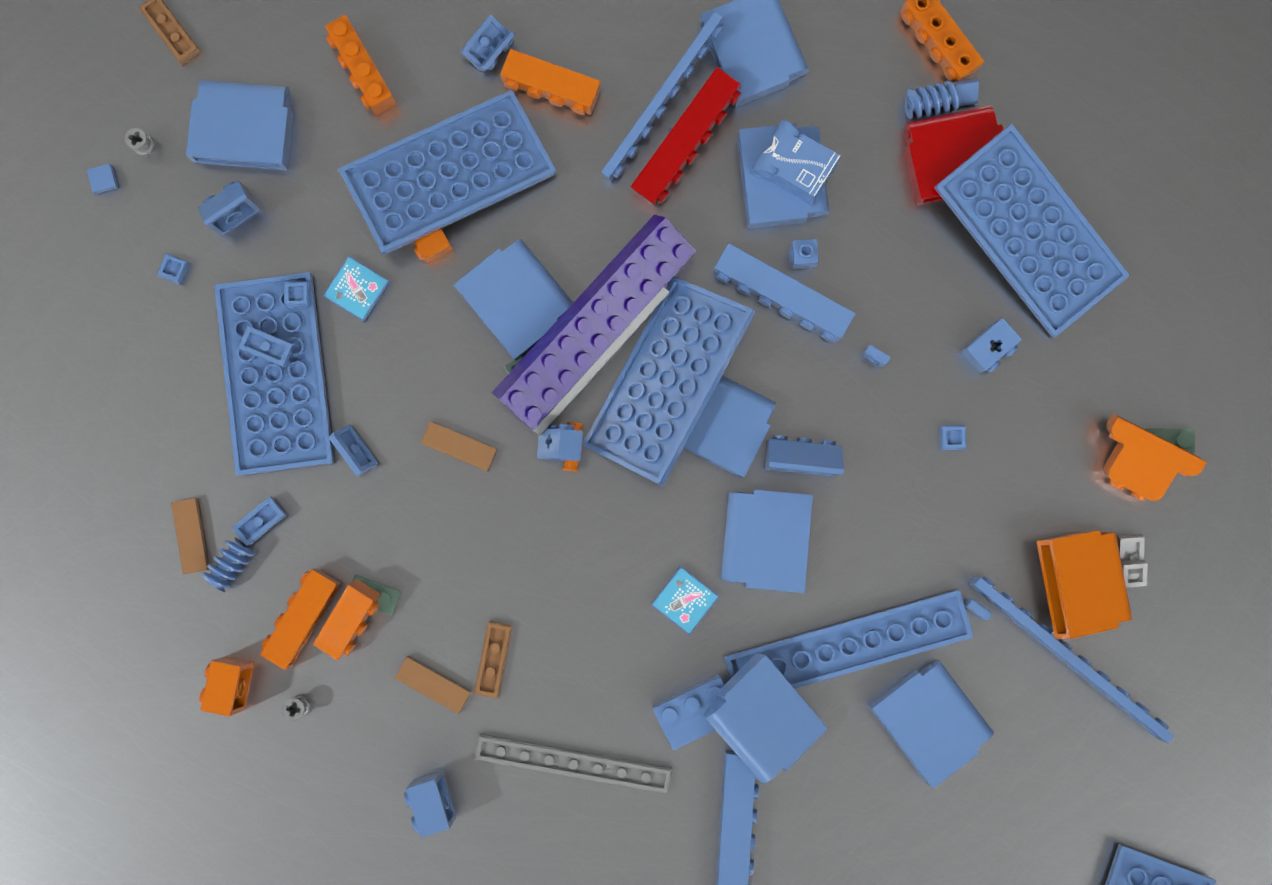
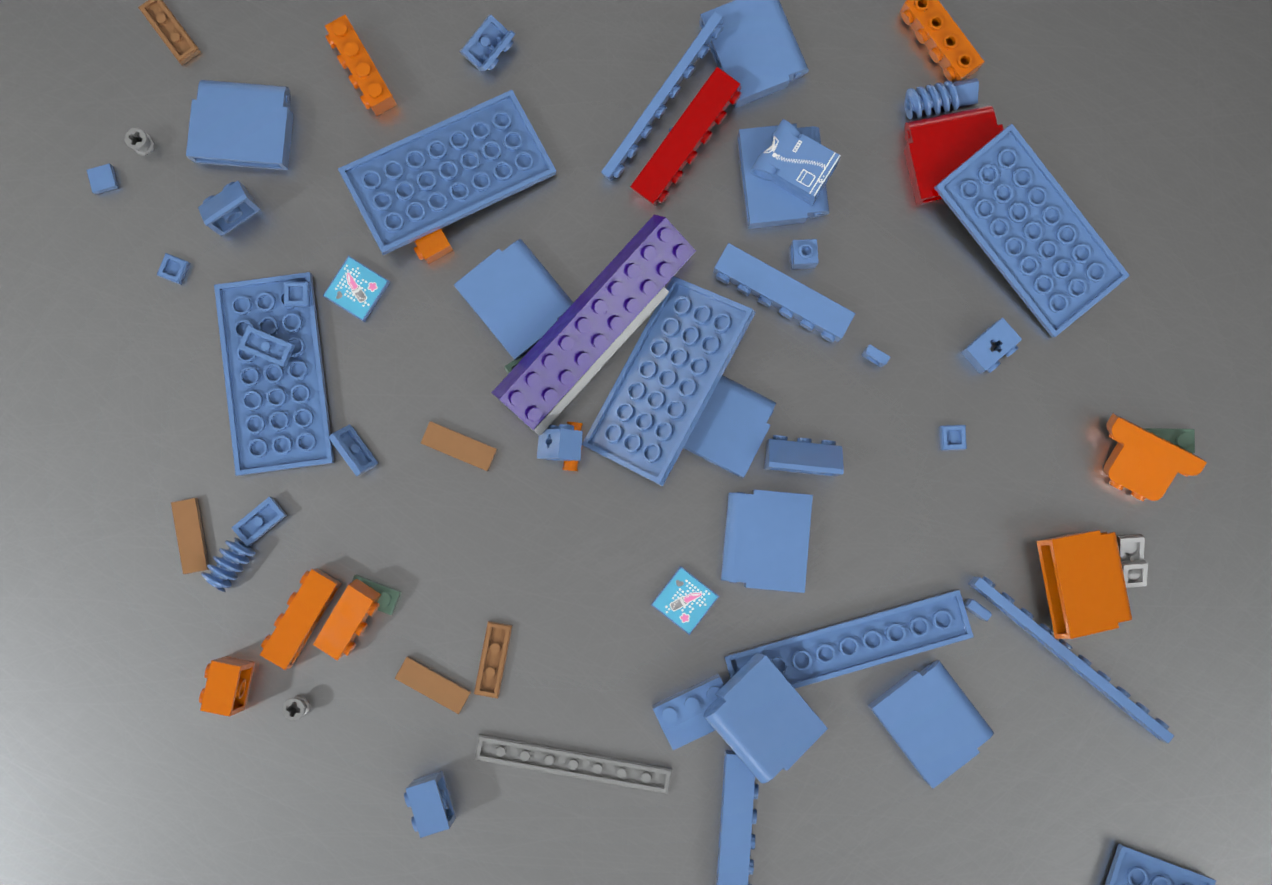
(550, 82): orange brick -> none

